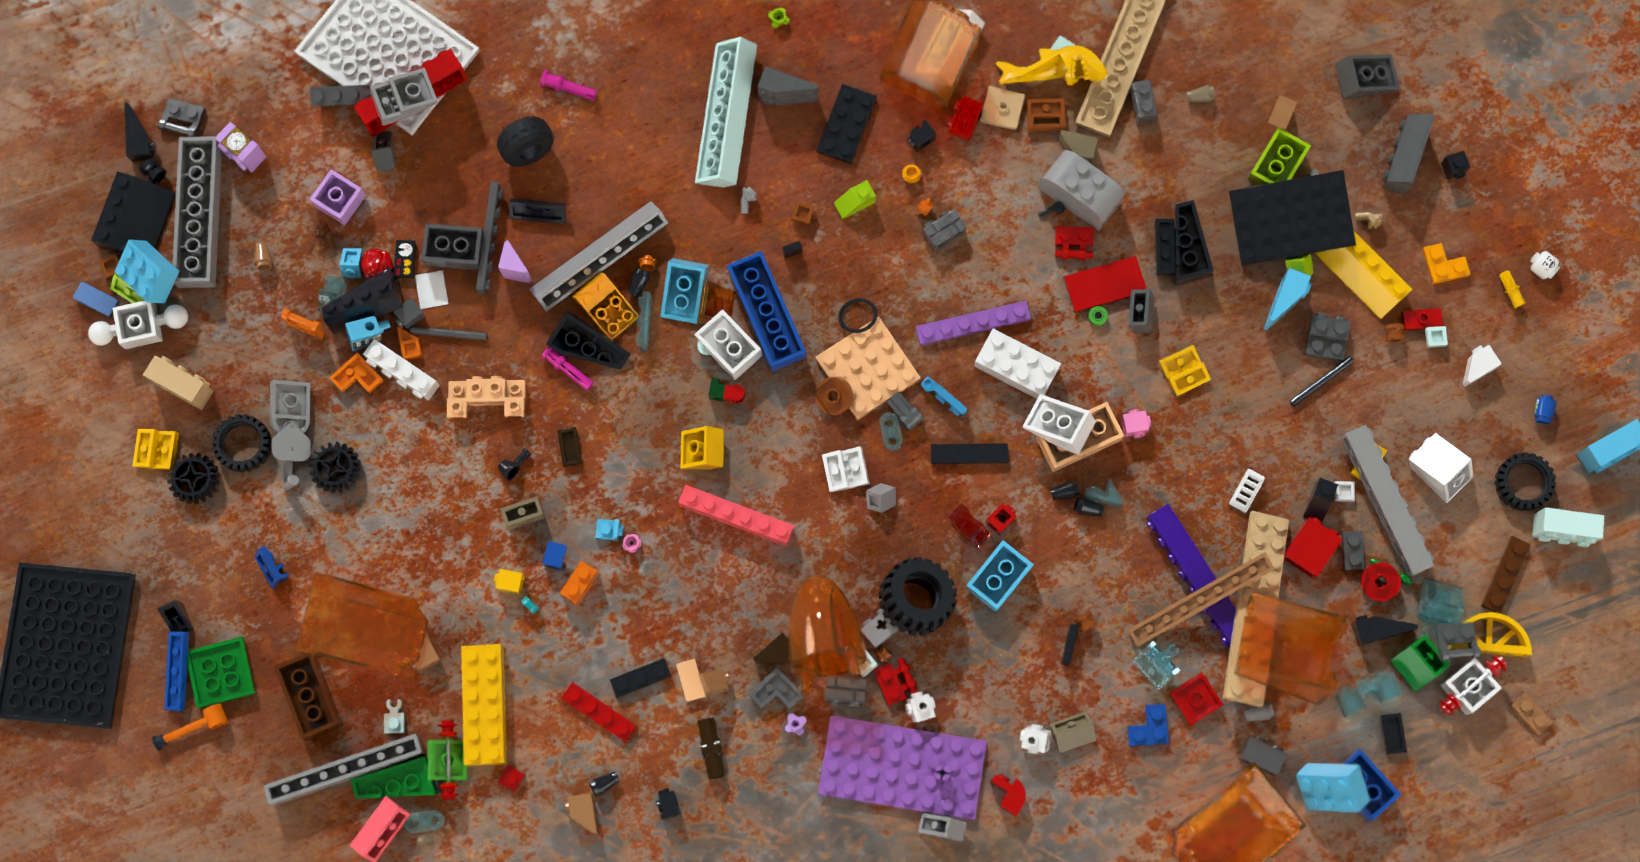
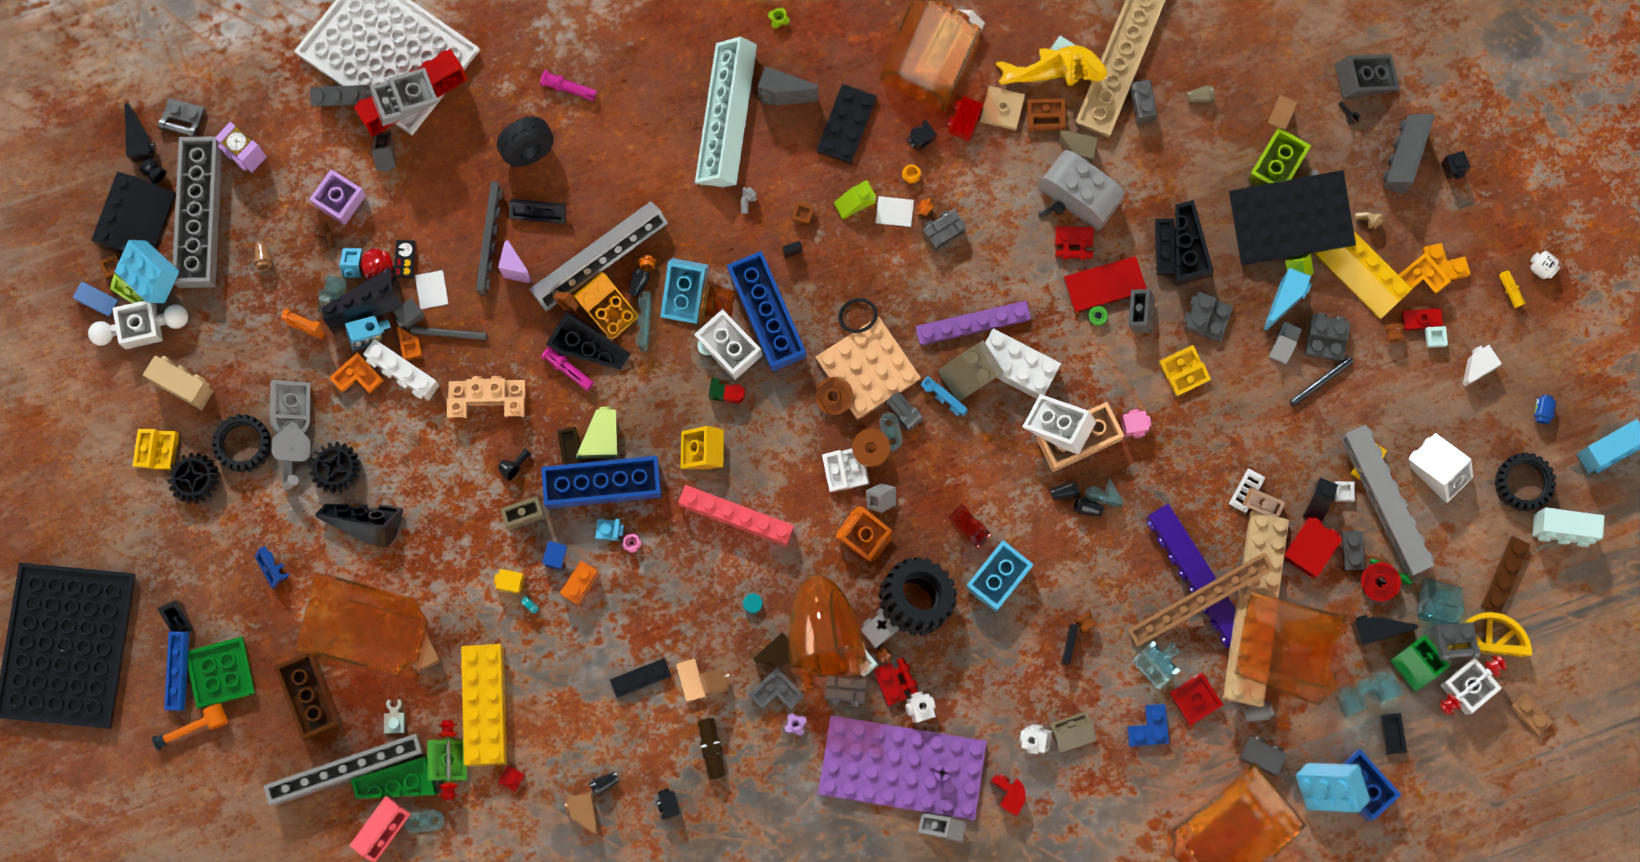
(370, 525): none -> black wedge
(452, 246): dark grey brick -> none
(566, 301): none -> dark orange plate
(599, 712): red plate -> none
(600, 437): none -> yellowish green slope
(601, 482): none -> blue brick
(752, 603): none -> teal tile
(864, 534): none -> orange slope
(871, 459): none -> dark orange tile
(894, 211): none -> white sticker
(969, 453): black tile -> none
(970, 371): none -> dark tan slope
(1003, 510): red brick -> none
(1207, 317): none -> dark grey plate
(1263, 502): none -> medium nougat plate
(1285, 343): none -> light grey slope
(1349, 114): none -> black hand
(1425, 269): none -> light orange plate

